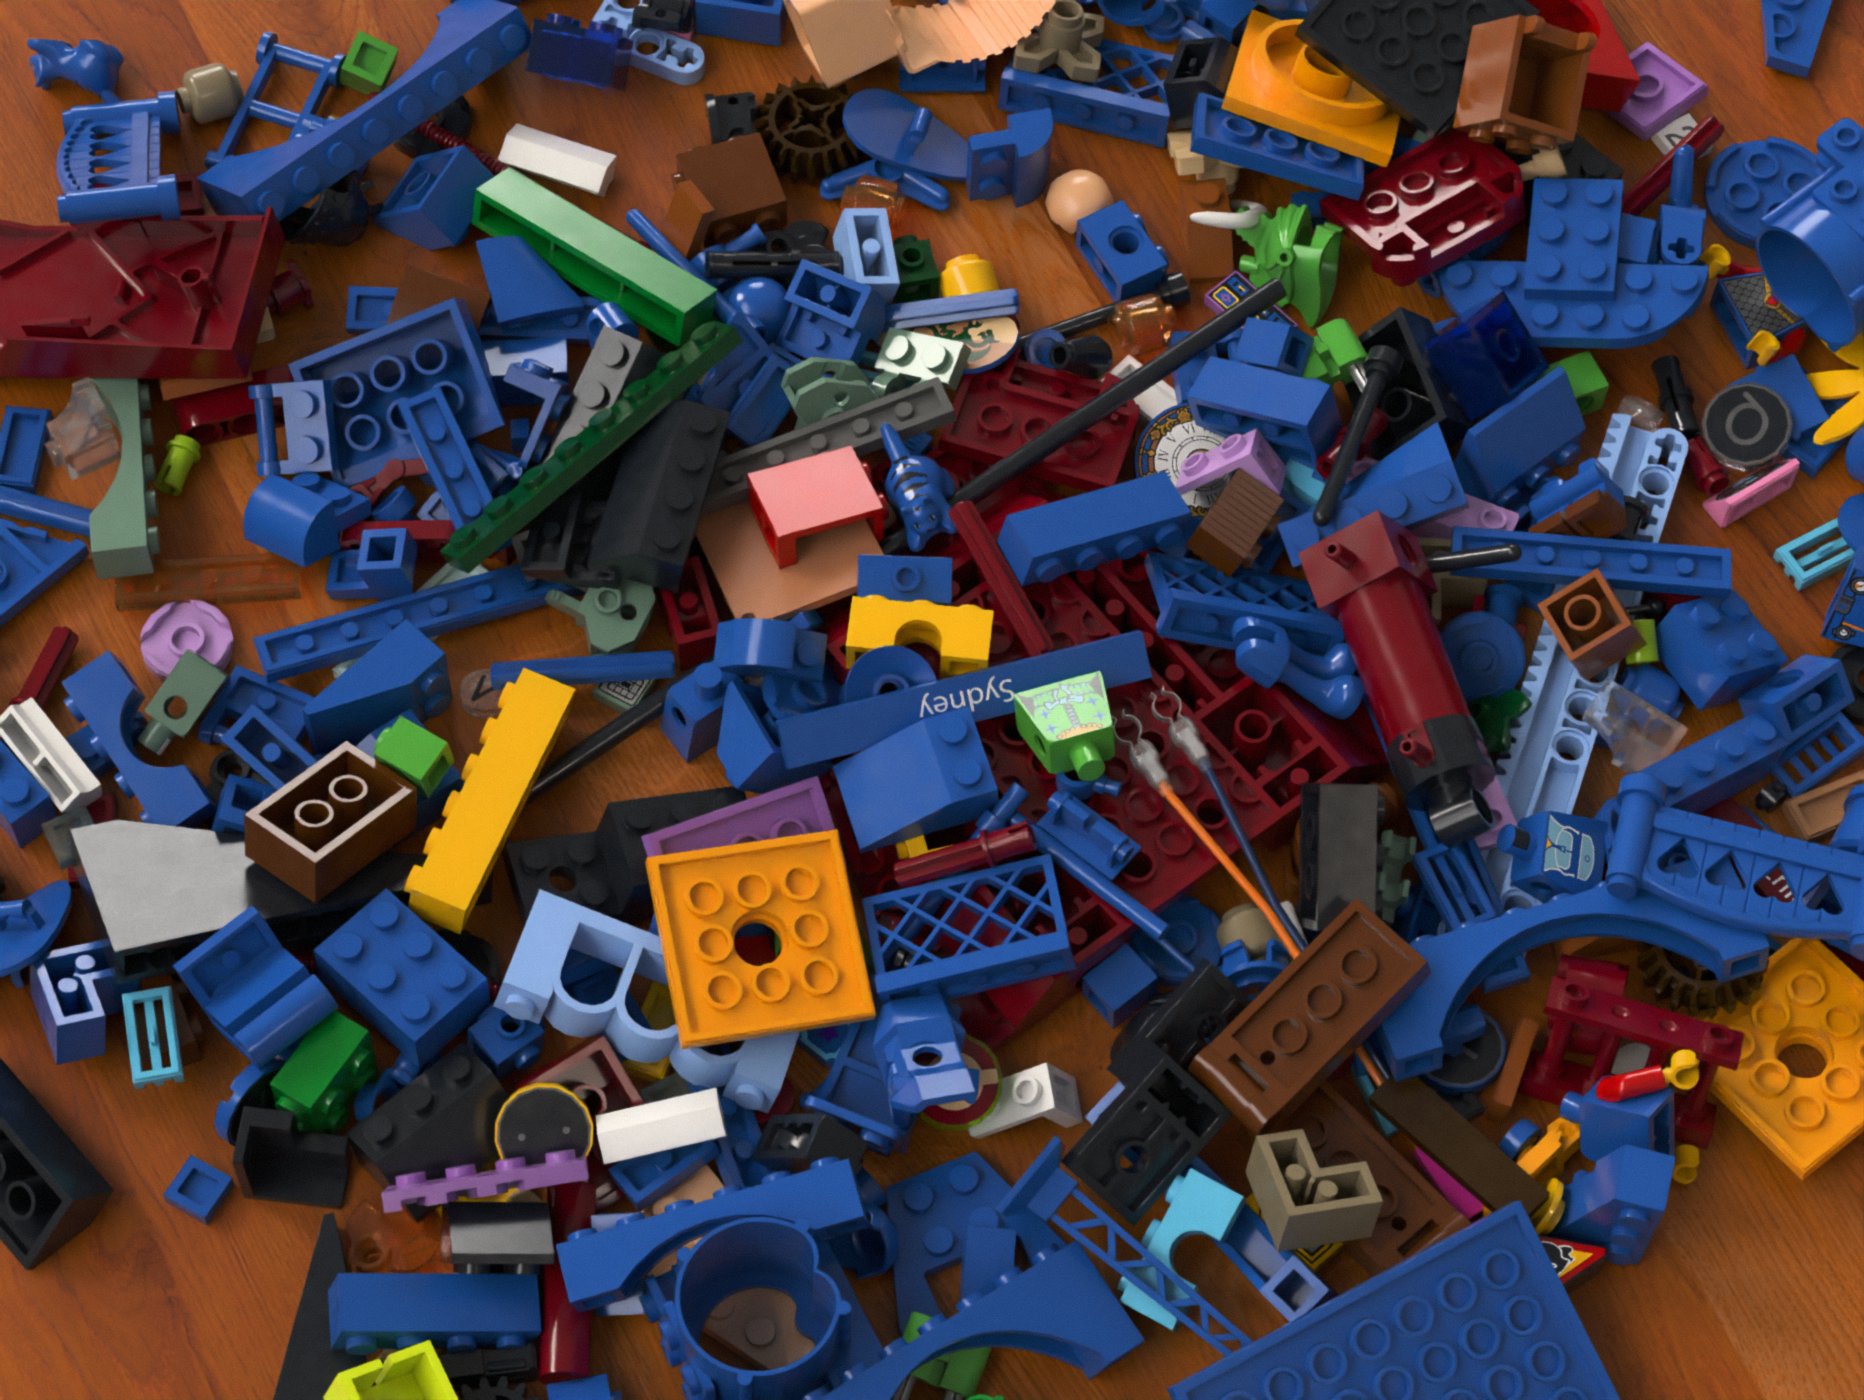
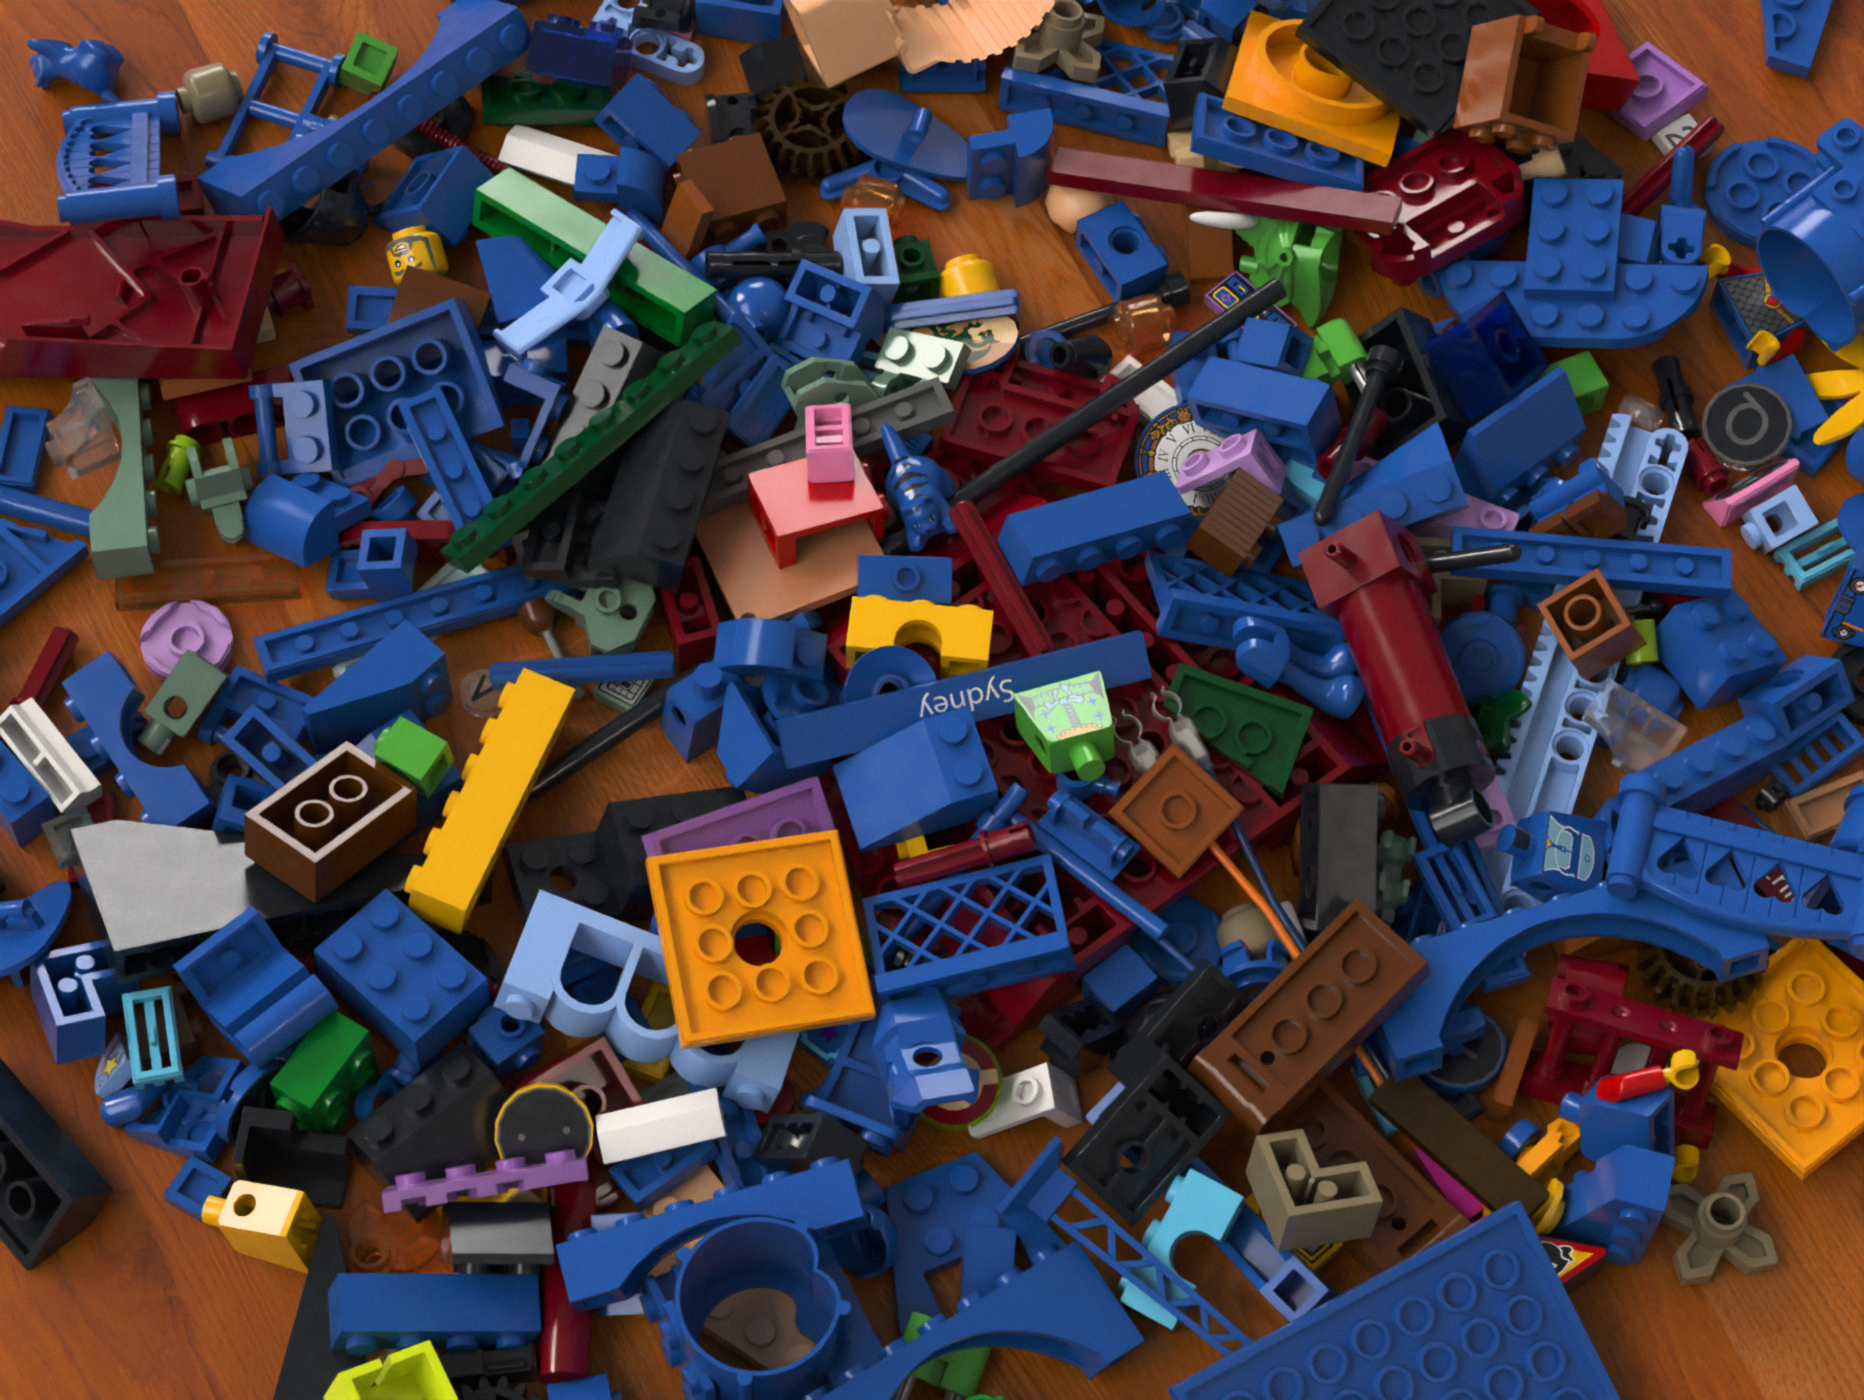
(114, 1067): none -> light blue tile
(129, 1104): none -> blue arm
(189, 1110): none -> blue slope
(221, 492): none -> sand green hinge
(266, 1223): none -> yellow torso
(416, 248): none -> yellow head
(526, 101): none -> dark green wing
(540, 620): none -> reddish brown hinge
(574, 289): none -> light blue plate
(630, 180): none -> blue brick
(647, 121): none -> blue brick
(771, 64): none -> black panel
(830, 445): none -> bright pink slope
(1079, 1036): none -> black arch
(1176, 811): none -> dark orange tile
(1225, 191): none -> dark red tile
(1243, 724): none -> dark green wing
(1717, 1228): none -> dark tan plant
(1790, 513): none -> light blue brick

